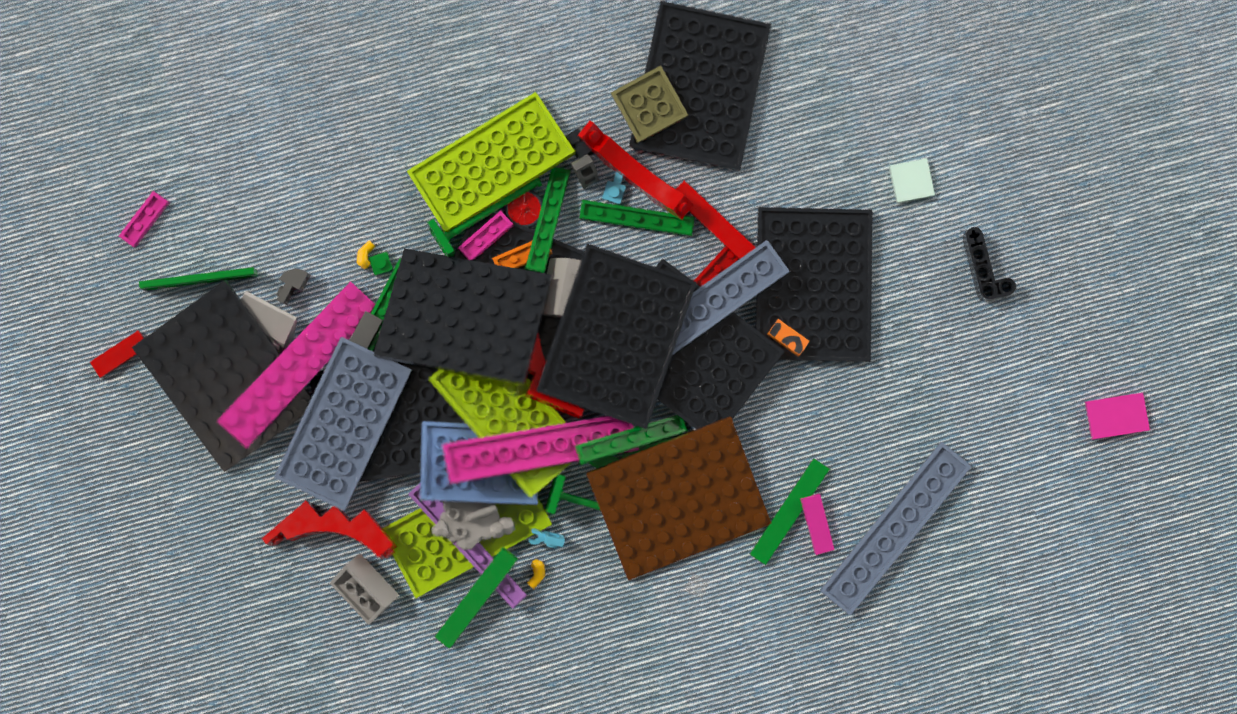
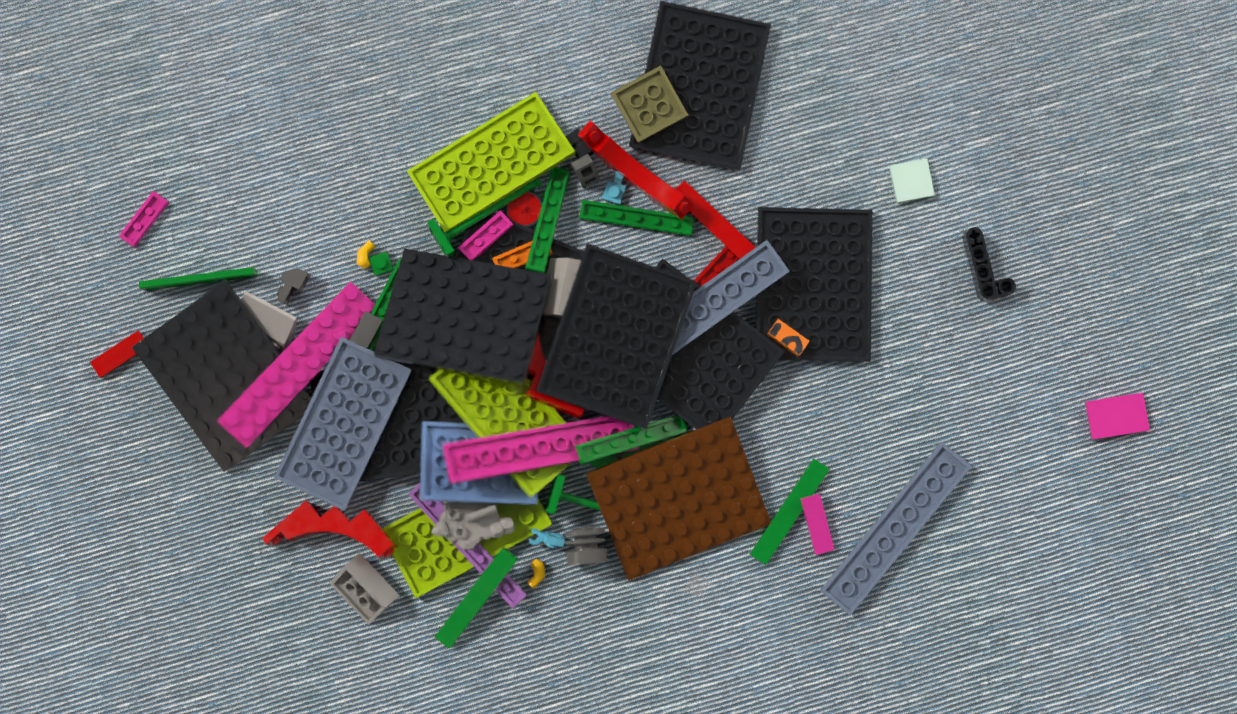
(585, 546): none -> dark grey wheel

